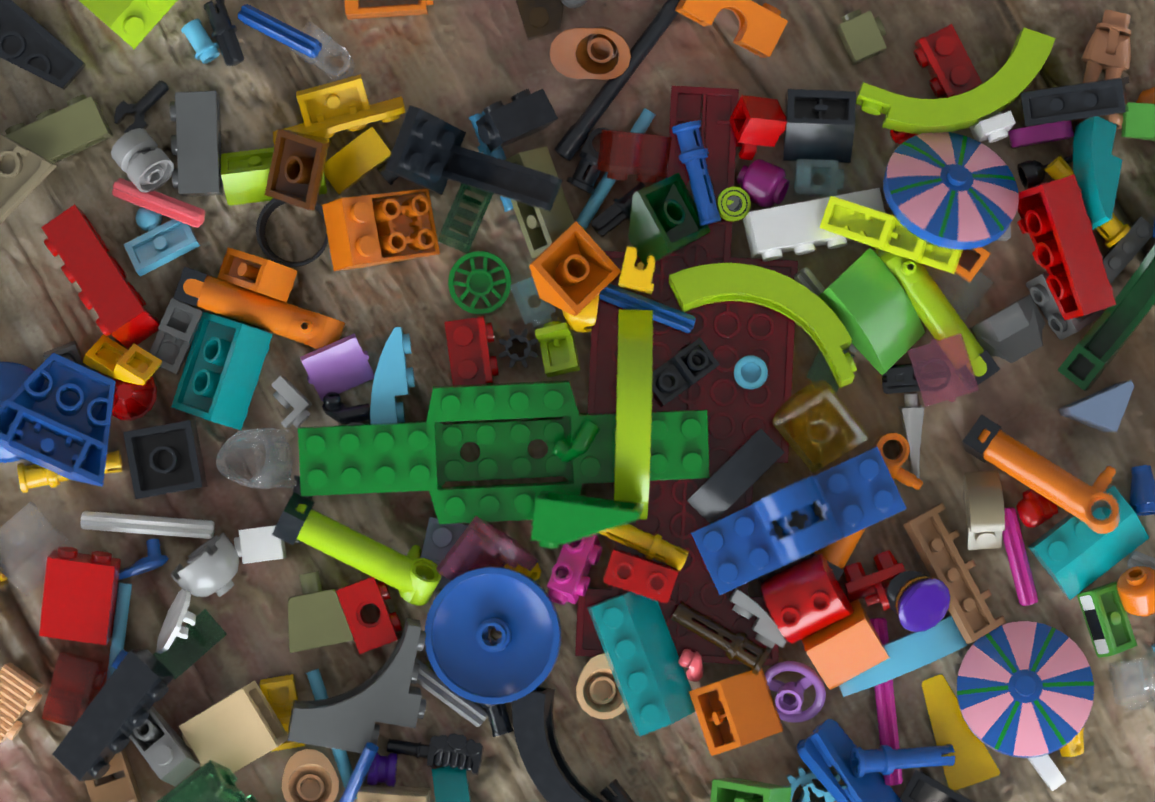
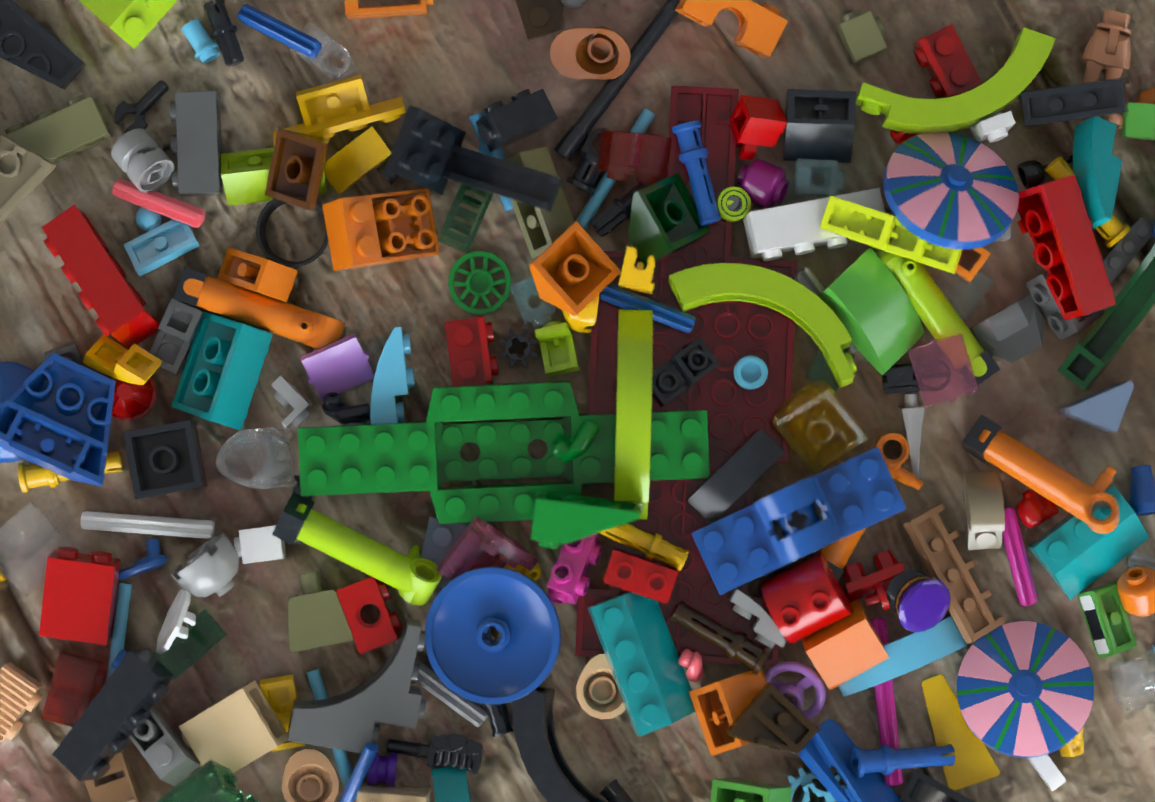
(773, 723): none -> dark brown wing
(1041, 134): magenta beam -> none

